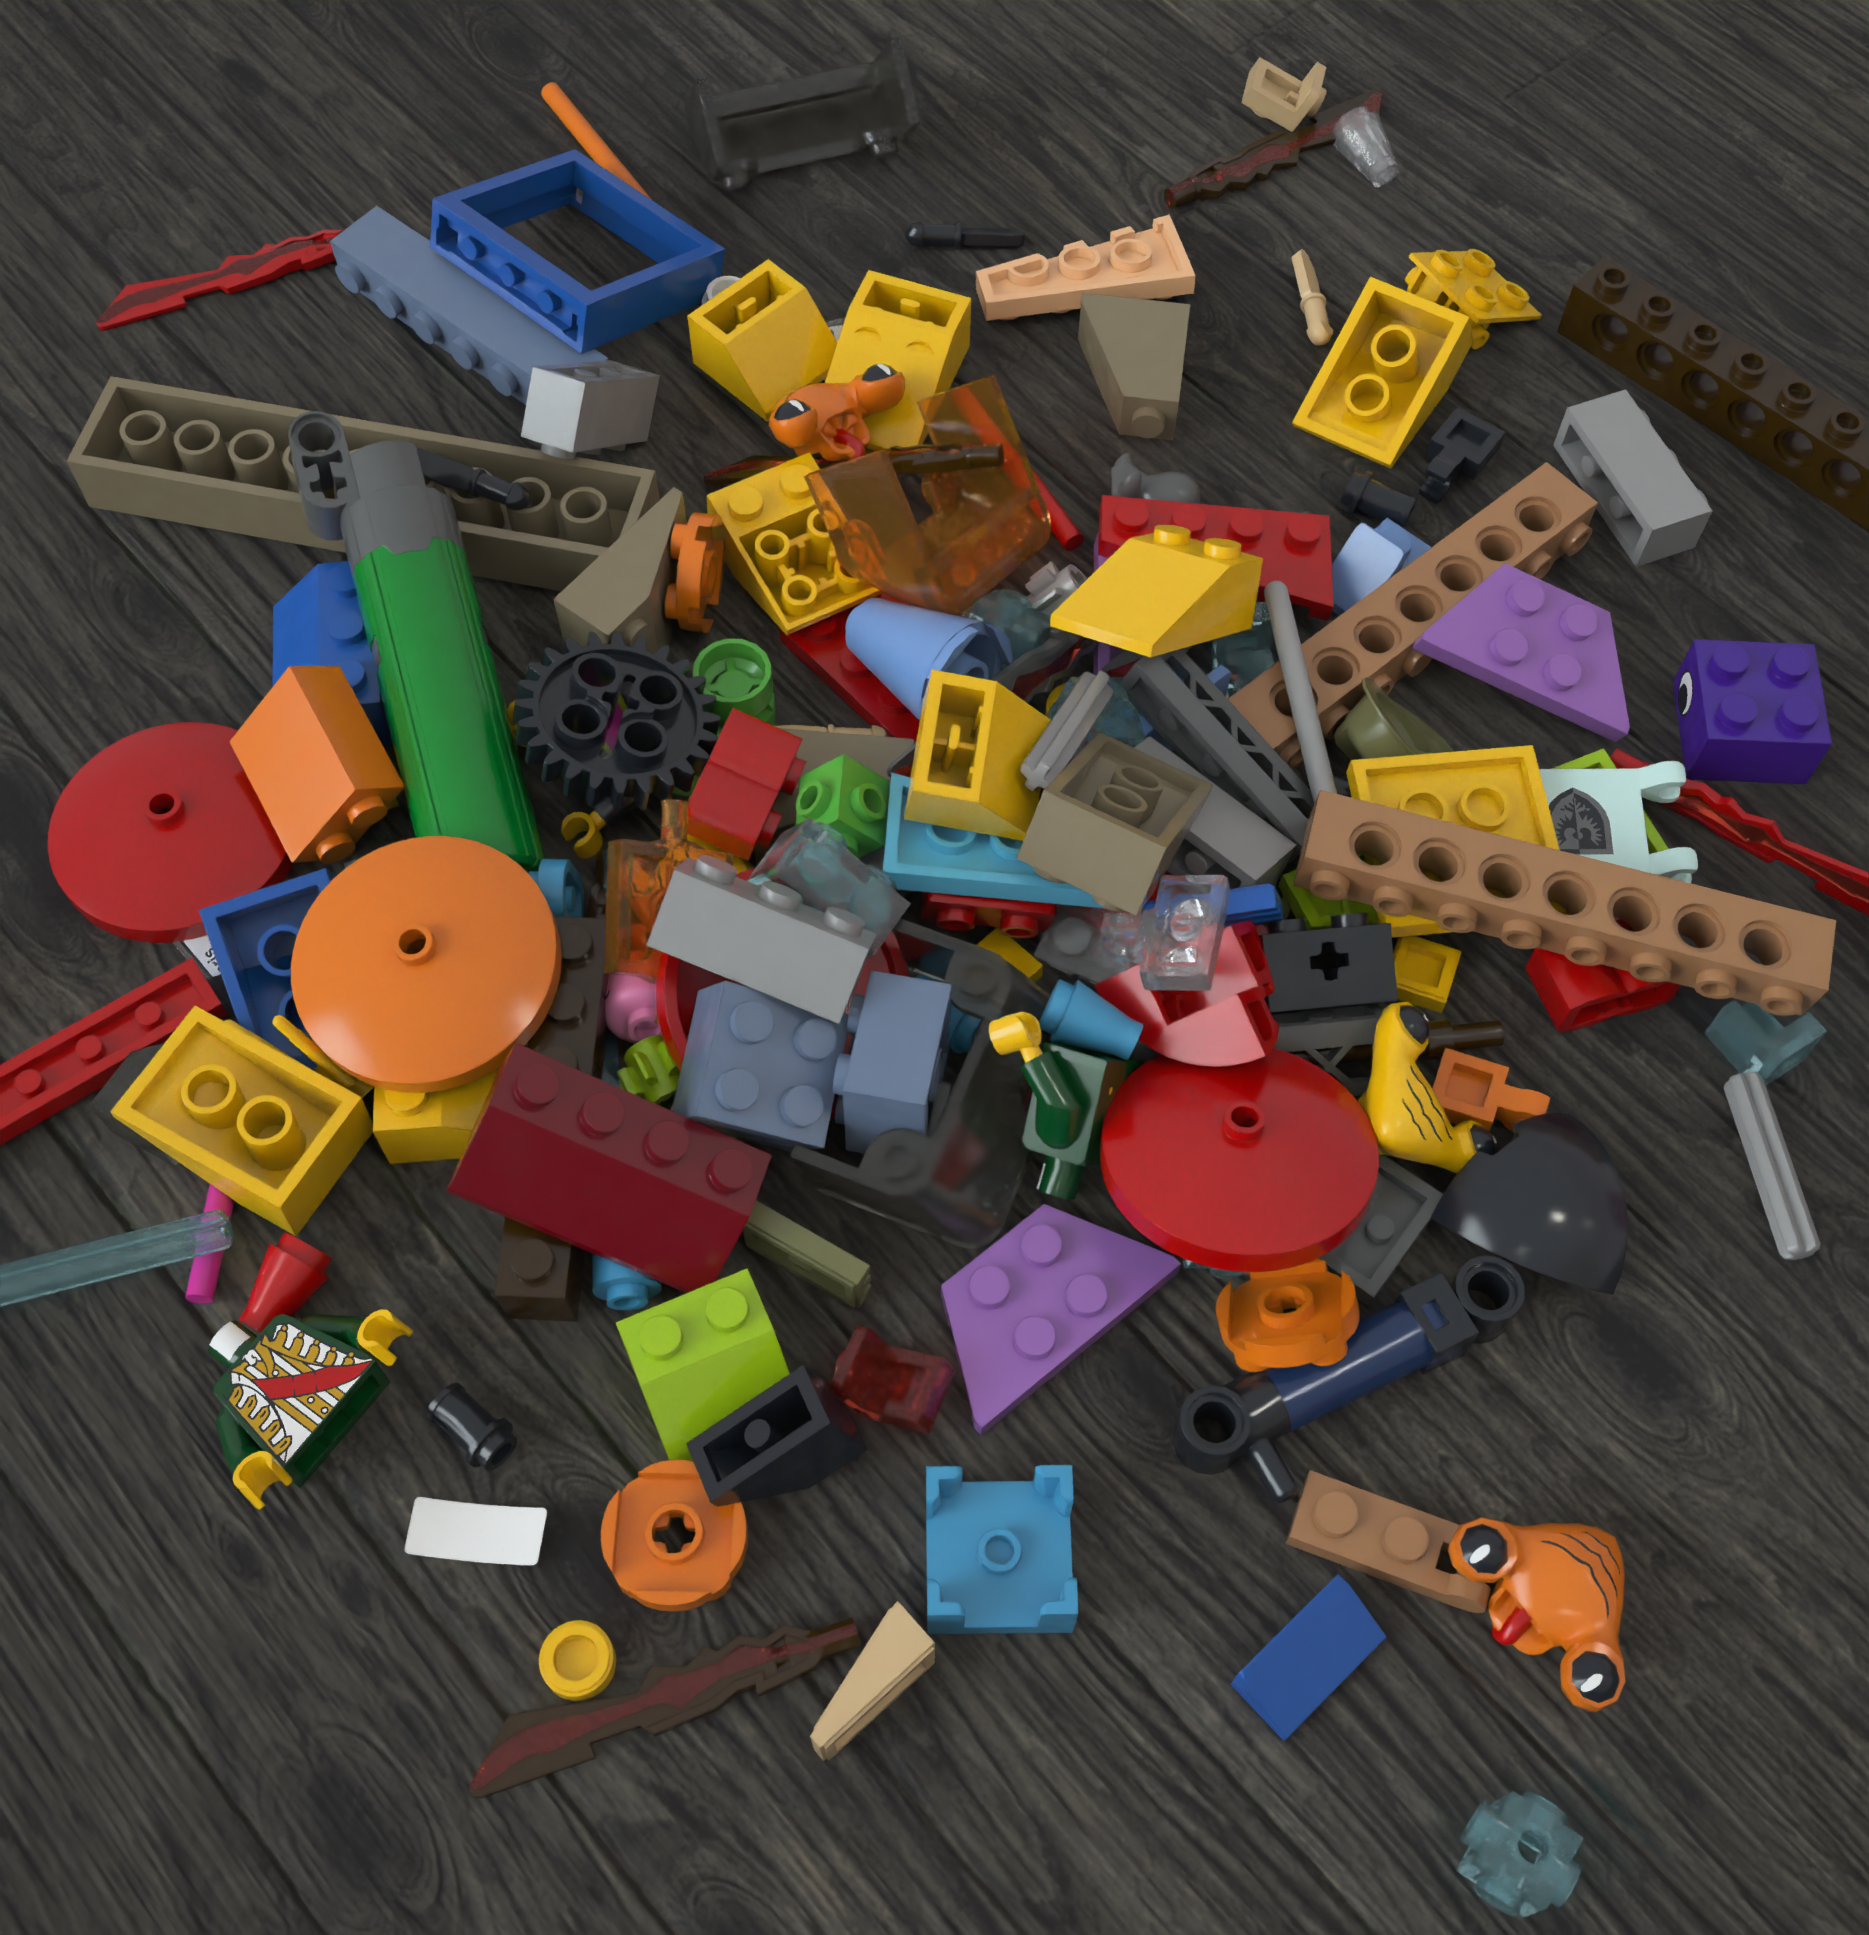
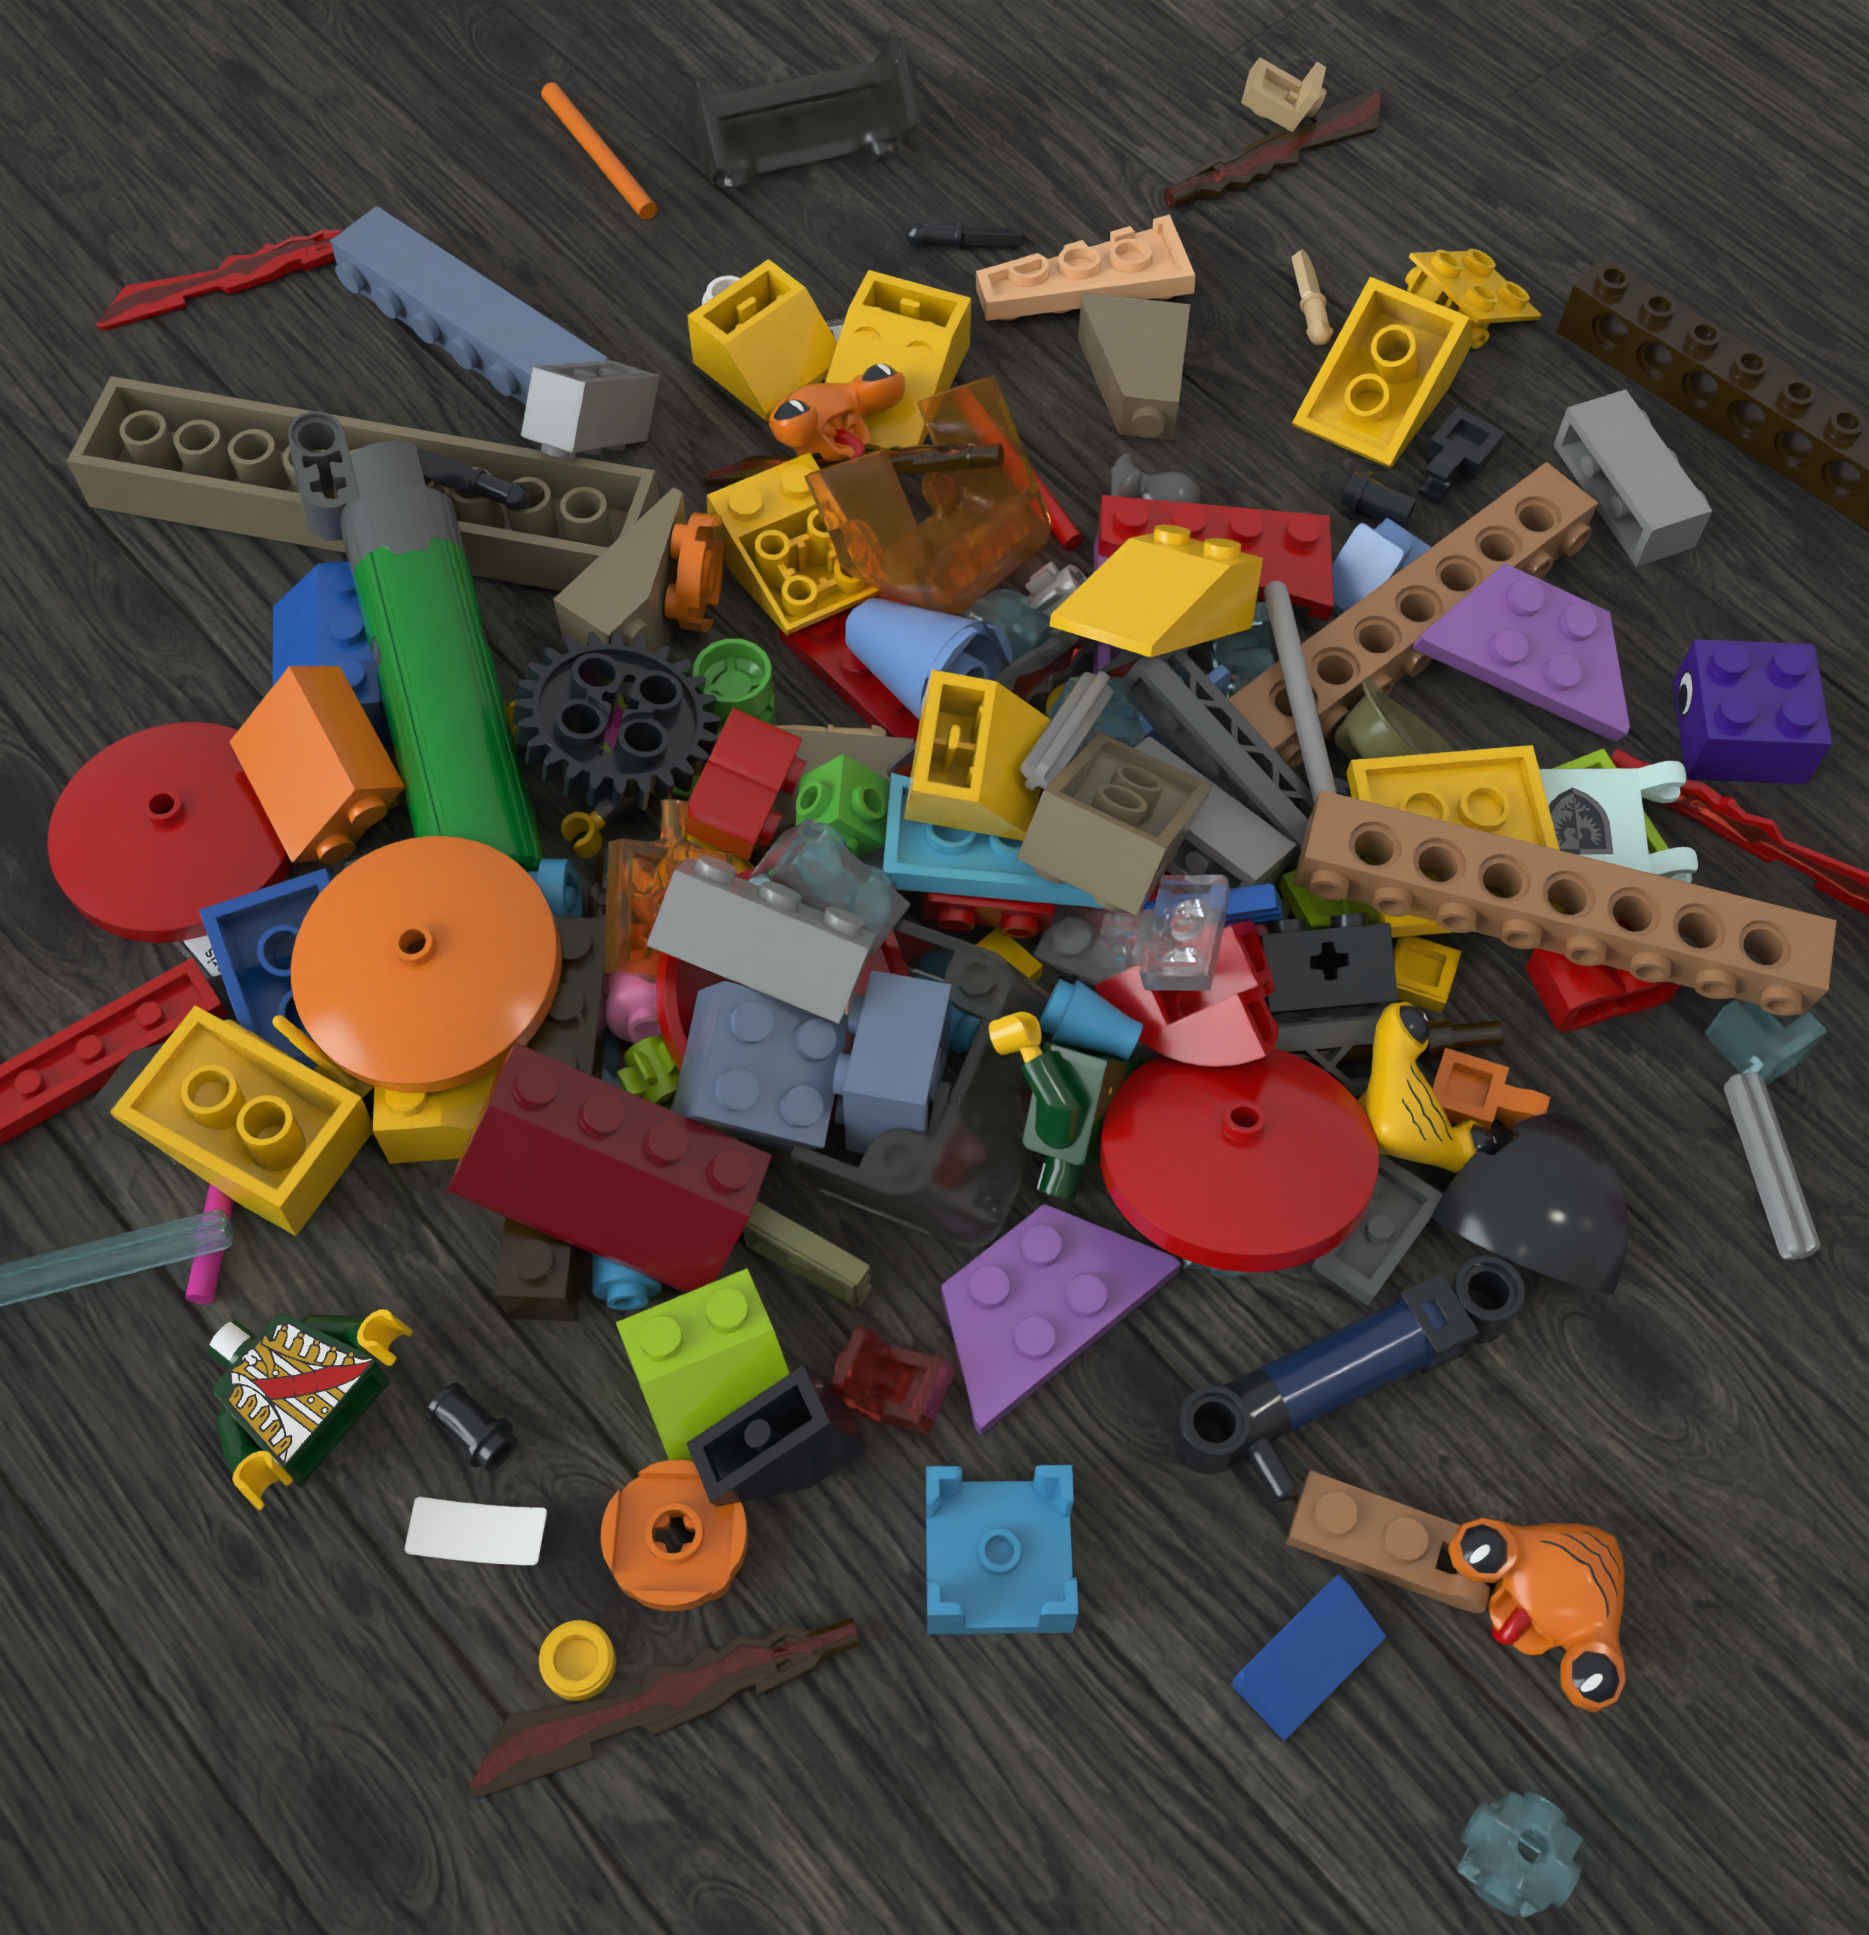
(285, 1281): red cone -> none
(471, 235): blue window -> none
(883, 1671): tan slope -> none
(1267, 1338): orange plate -> none
(1365, 144): clear cone -> none

